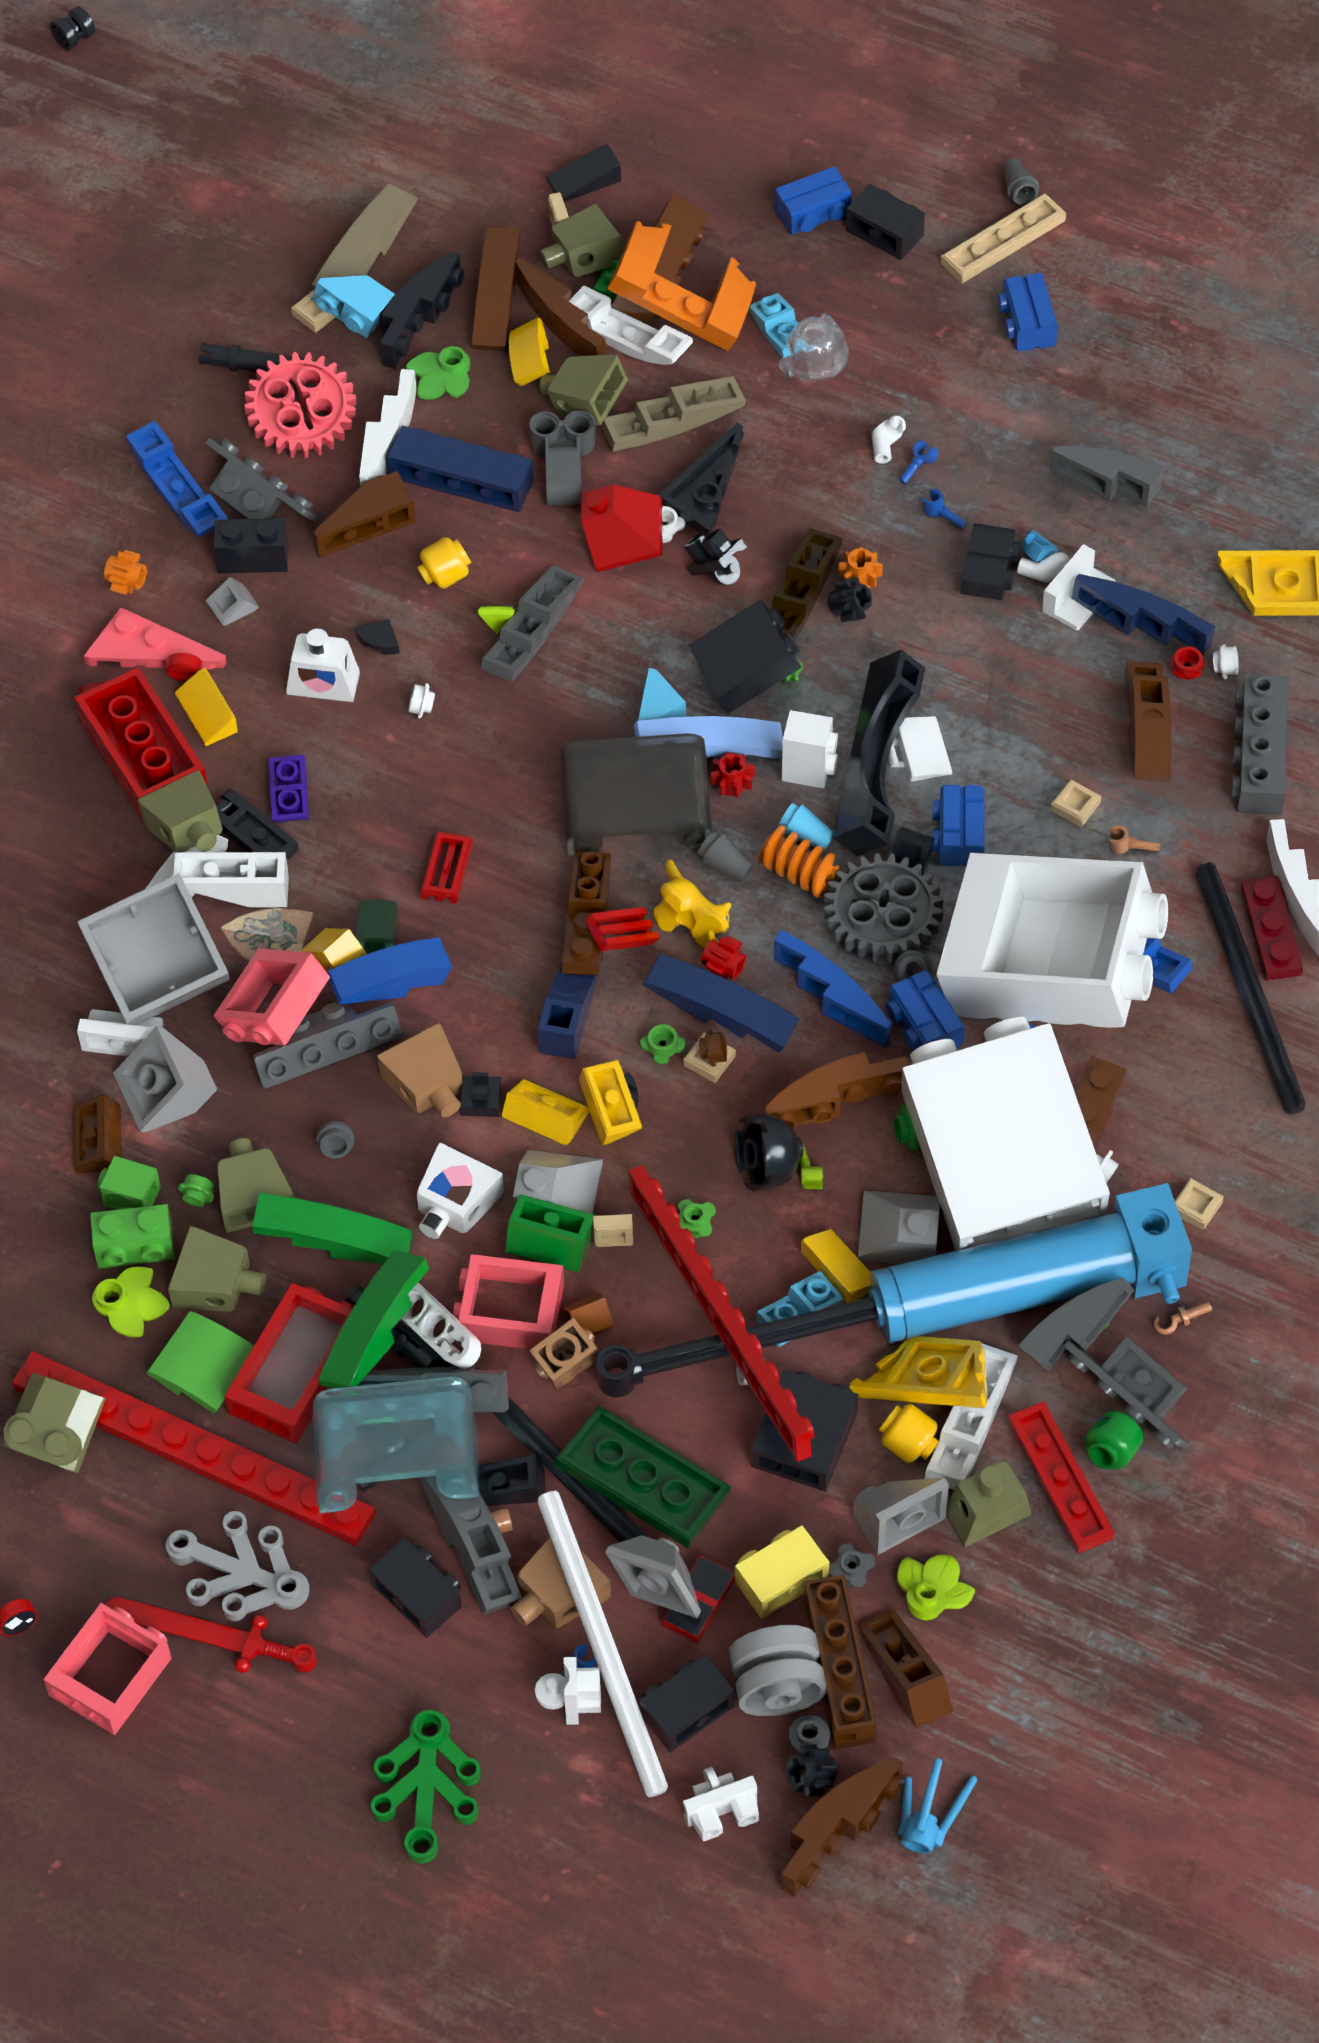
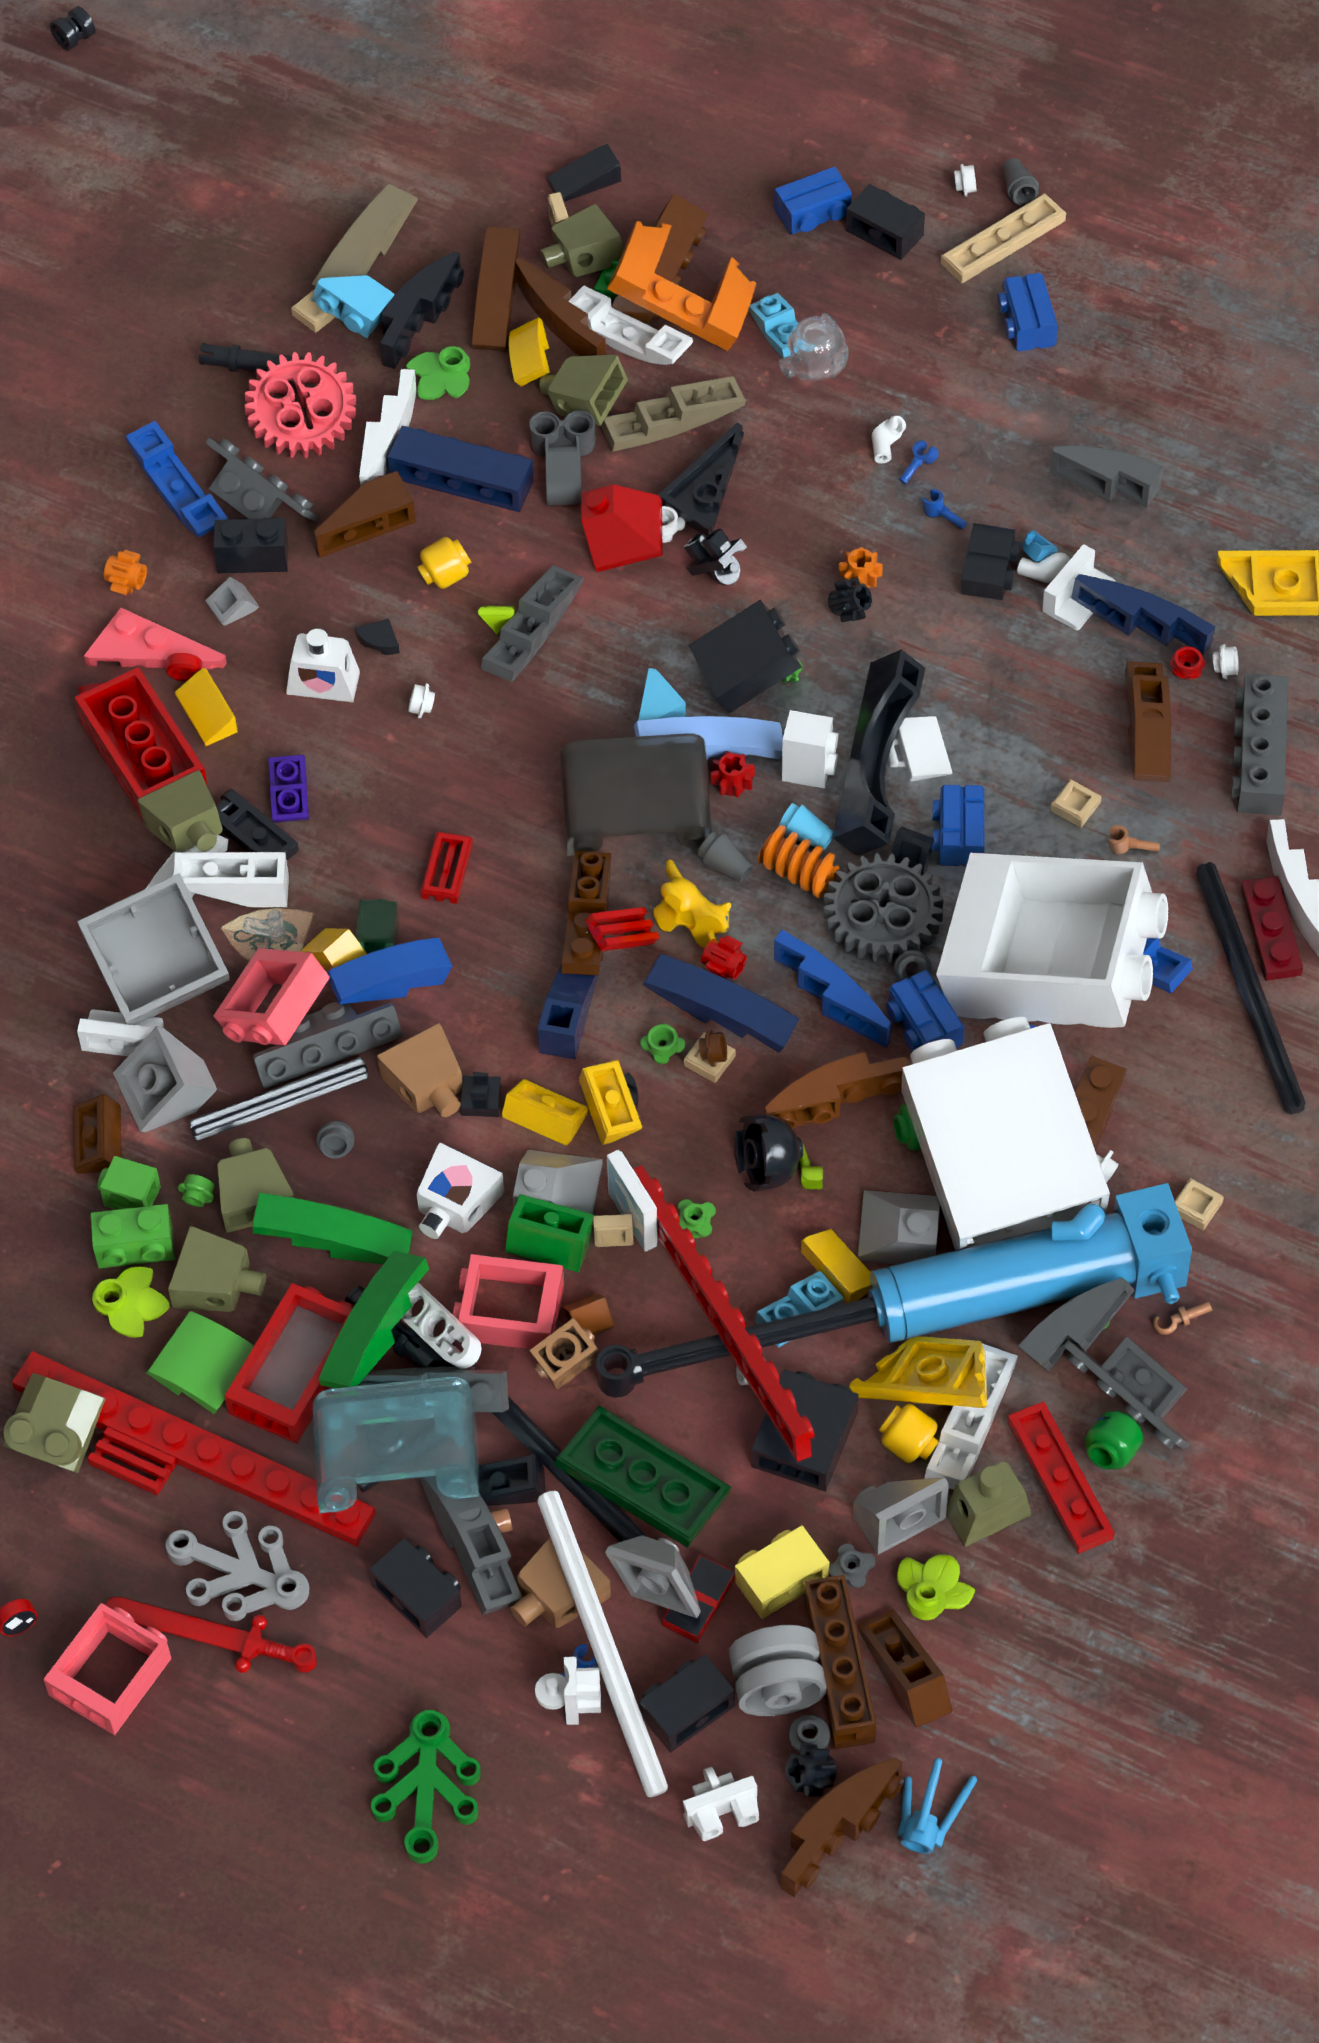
(104, 1446): none -> red tile
(278, 1099): none -> axle
(632, 1199): none -> white tile
(805, 579): dark brown slope -> none
(965, 179): none -> white plate
(1082, 1225): none -> dark azure arm

